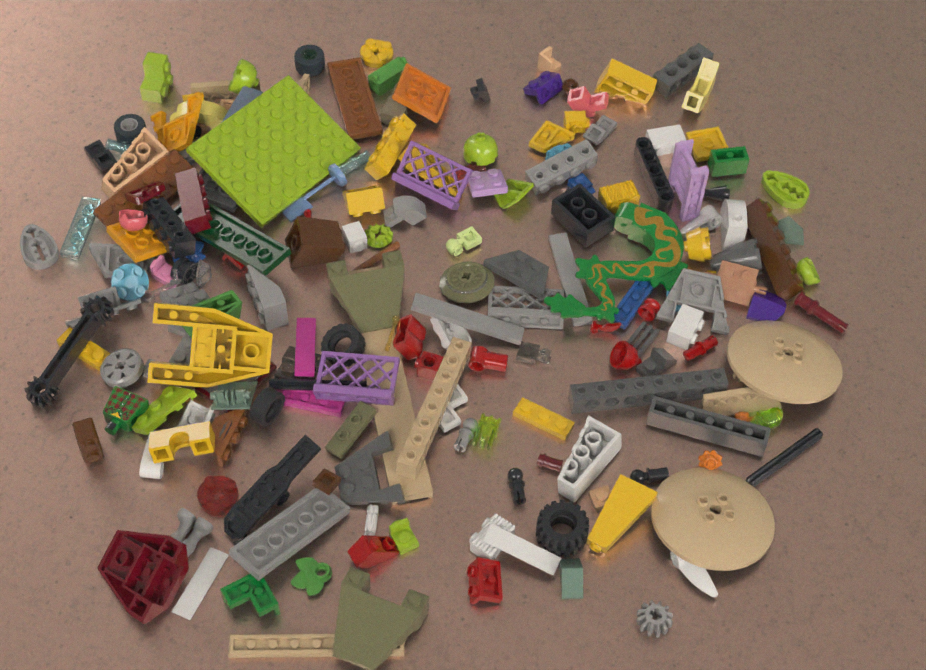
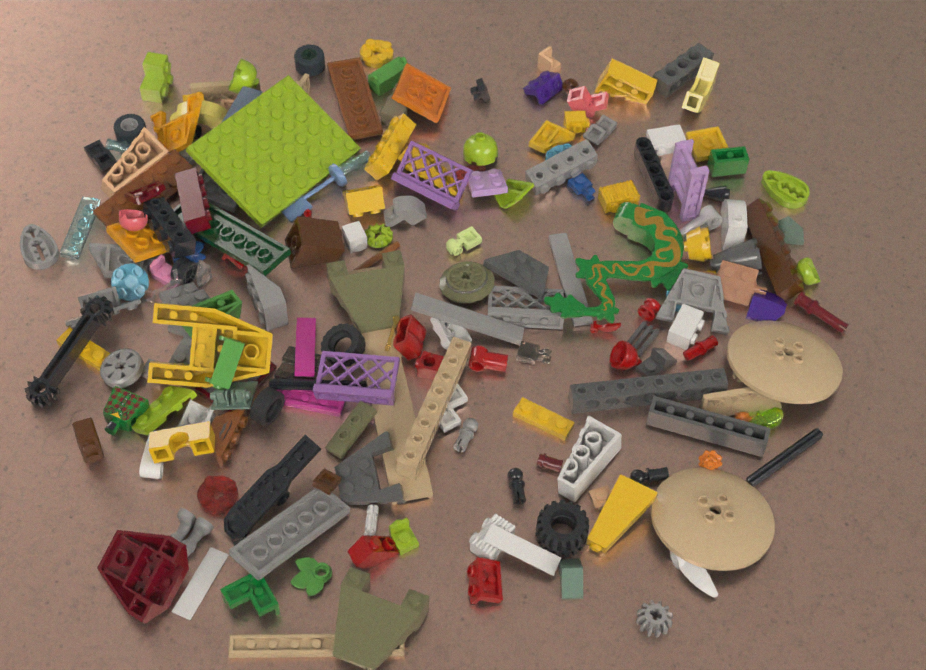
(226, 363): none -> bright green brick
(488, 427): clear neon green arm -> none
(582, 215): black brick -> none
(632, 301): blue plate -> none

